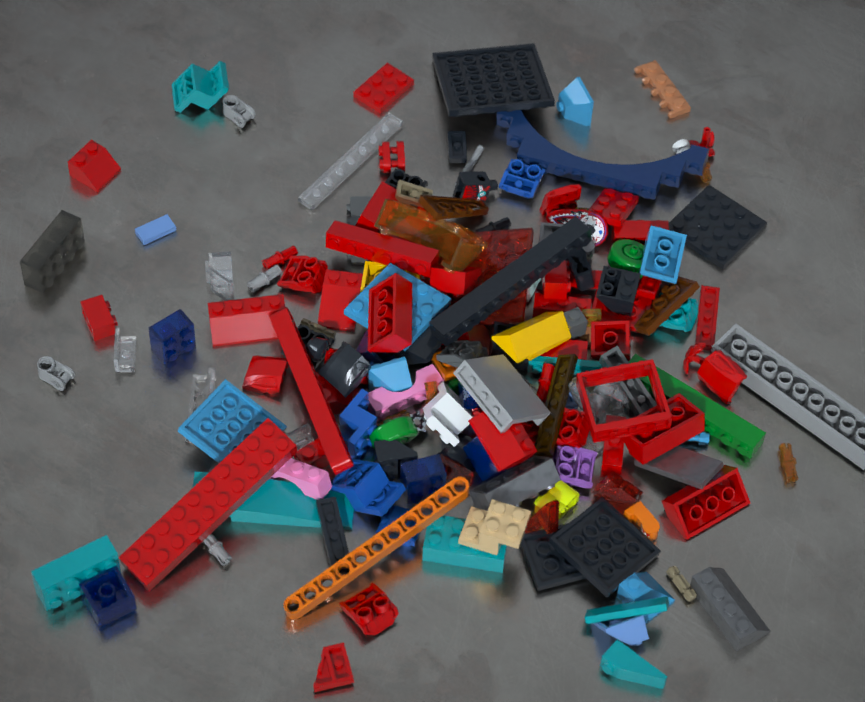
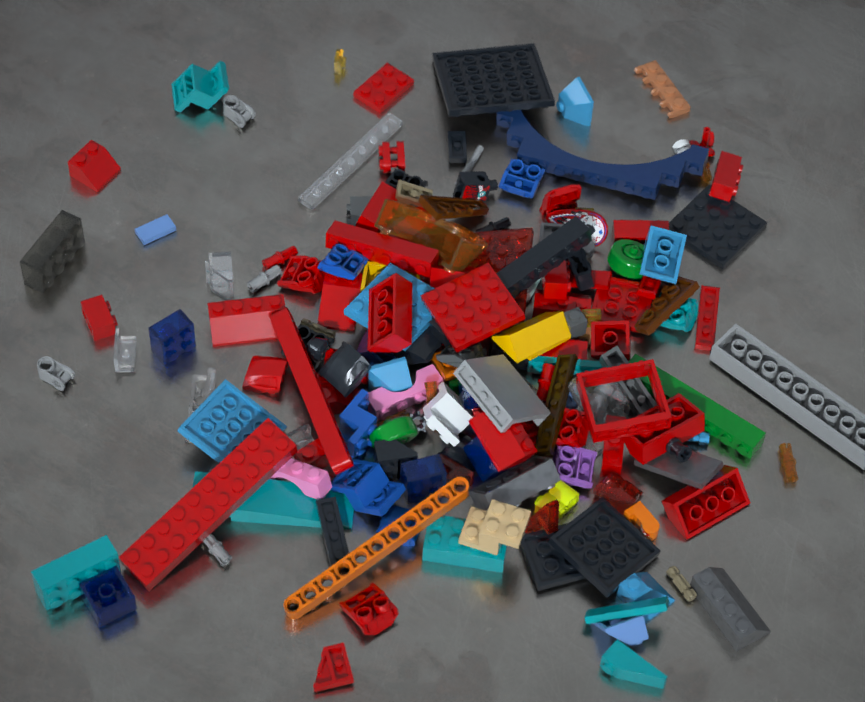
(340, 61): none -> clear yellow plate
(343, 262): none -> blue slope
(472, 307): none -> red plate
(614, 206): red plate -> none
(618, 289): black slope -> none
(681, 451): none -> black bush
(691, 356): red plant -> none
(721, 375): red slope -> none
(726, 176): none -> red brick

